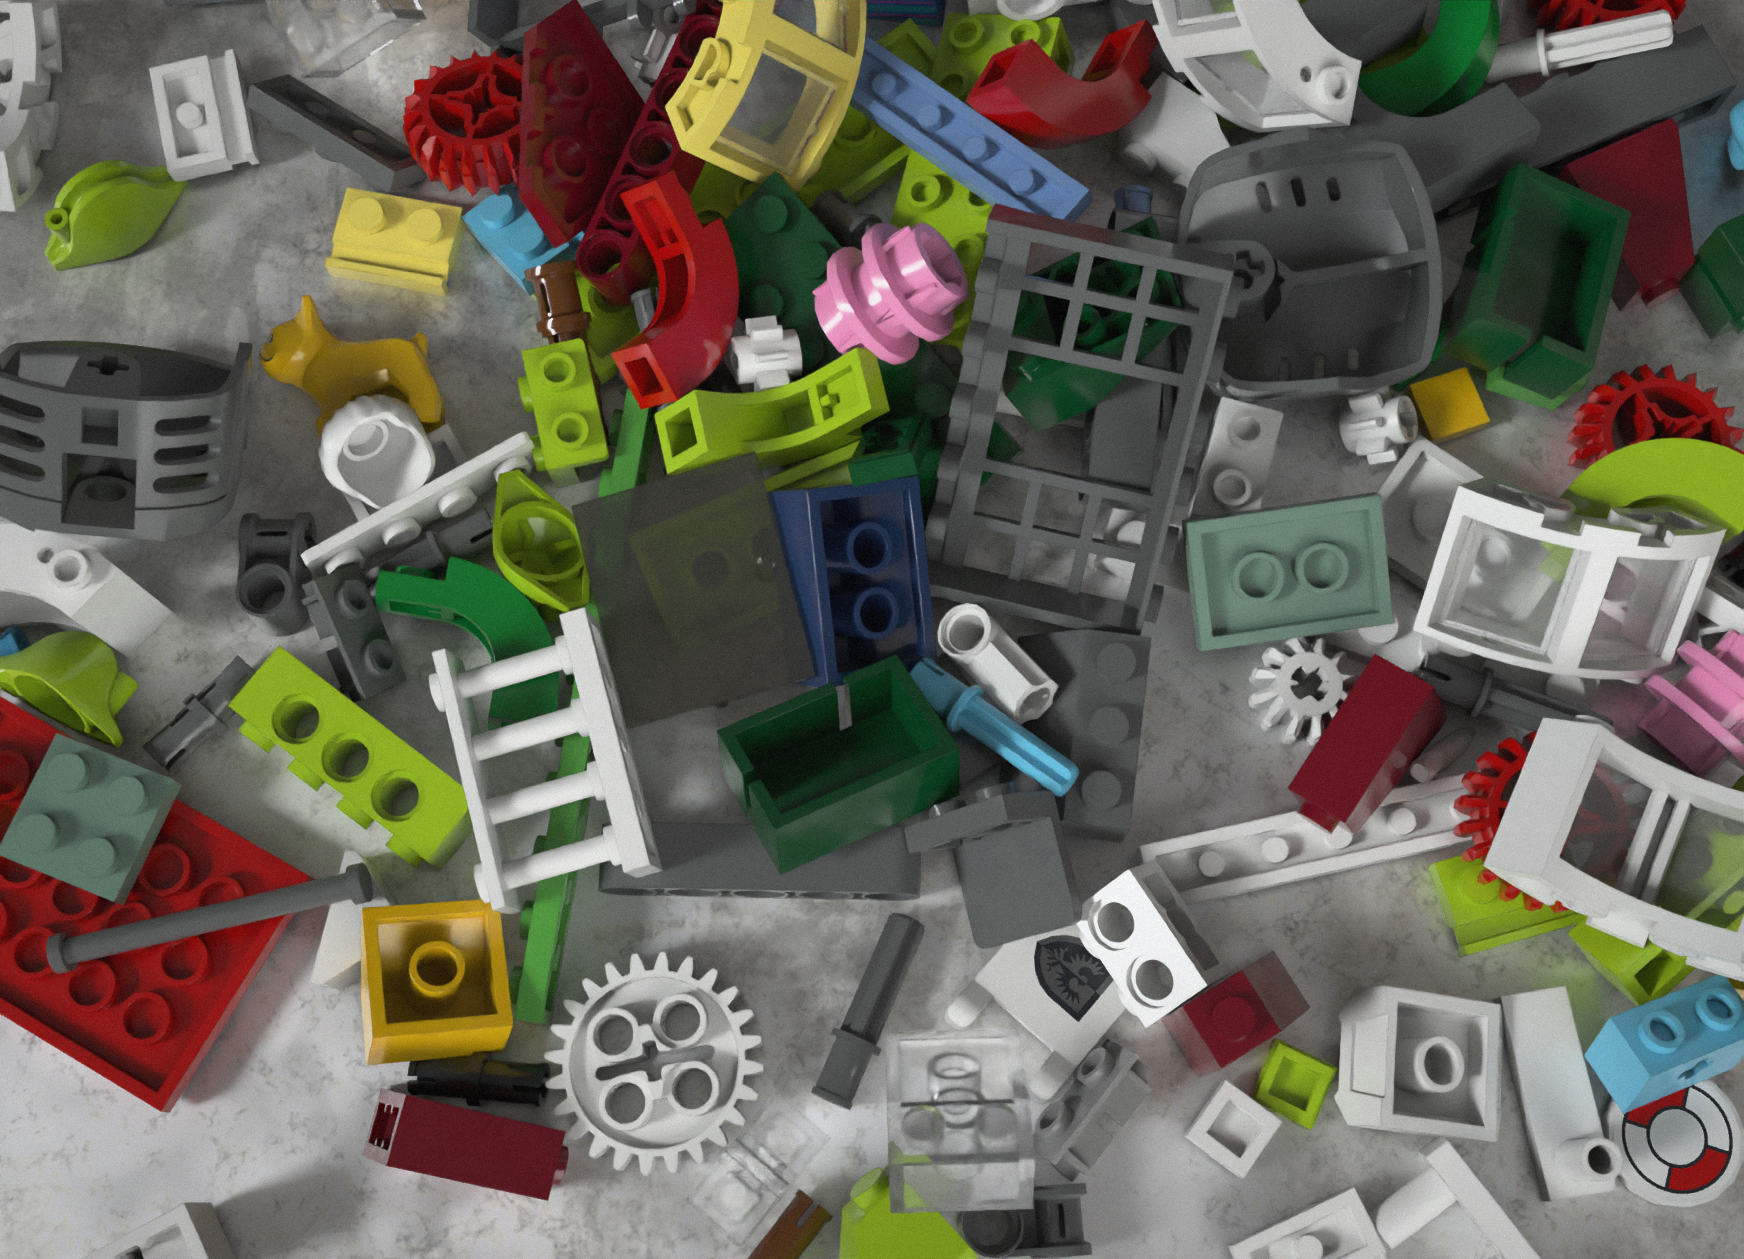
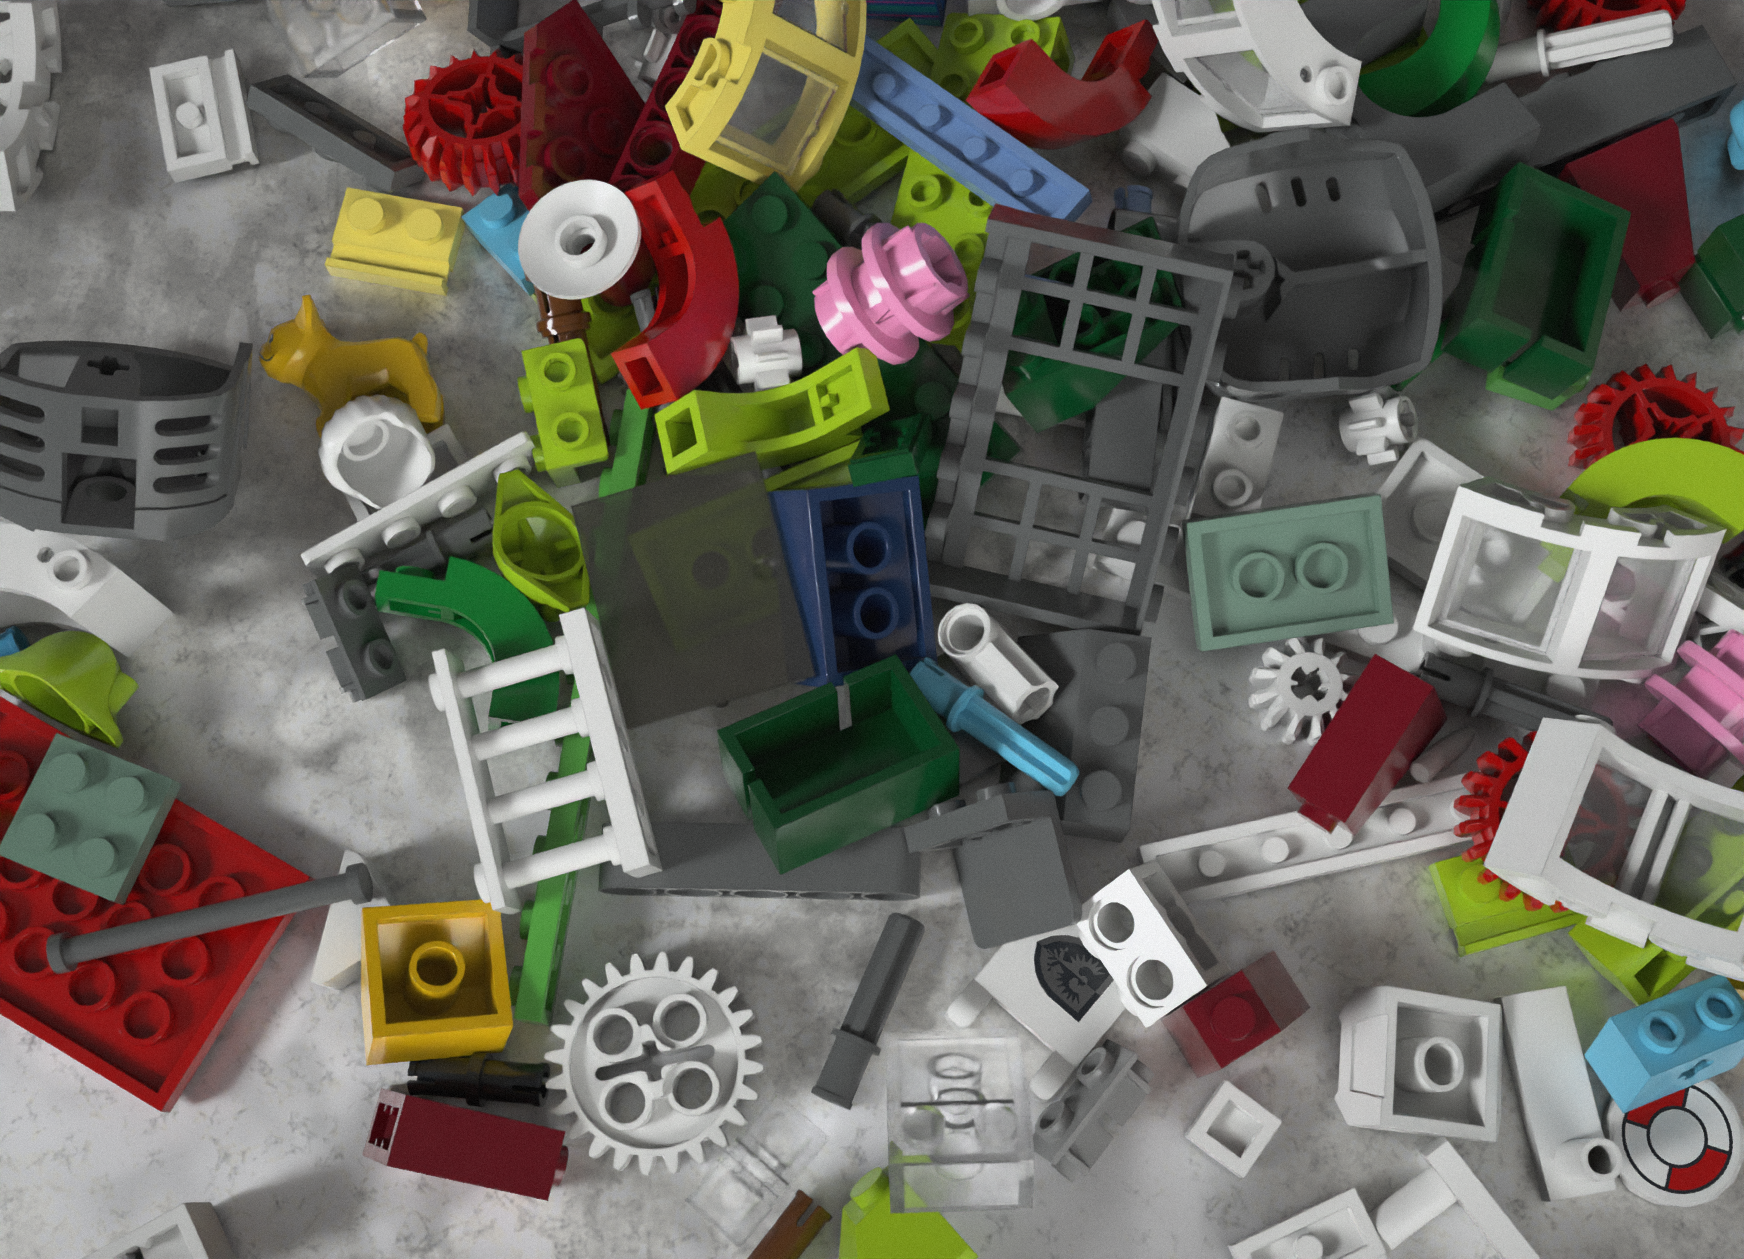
(108, 212): lime hat -> none
(199, 718): dark grey pin -> none
(273, 563): dark grey piece -> none
(287, 691): lime brick -> none
(567, 222): none -> white dish
(1036, 1230): dark grey piece -> none
(1292, 1083): lime tile -> none
(1448, 406): yellow tile -> none

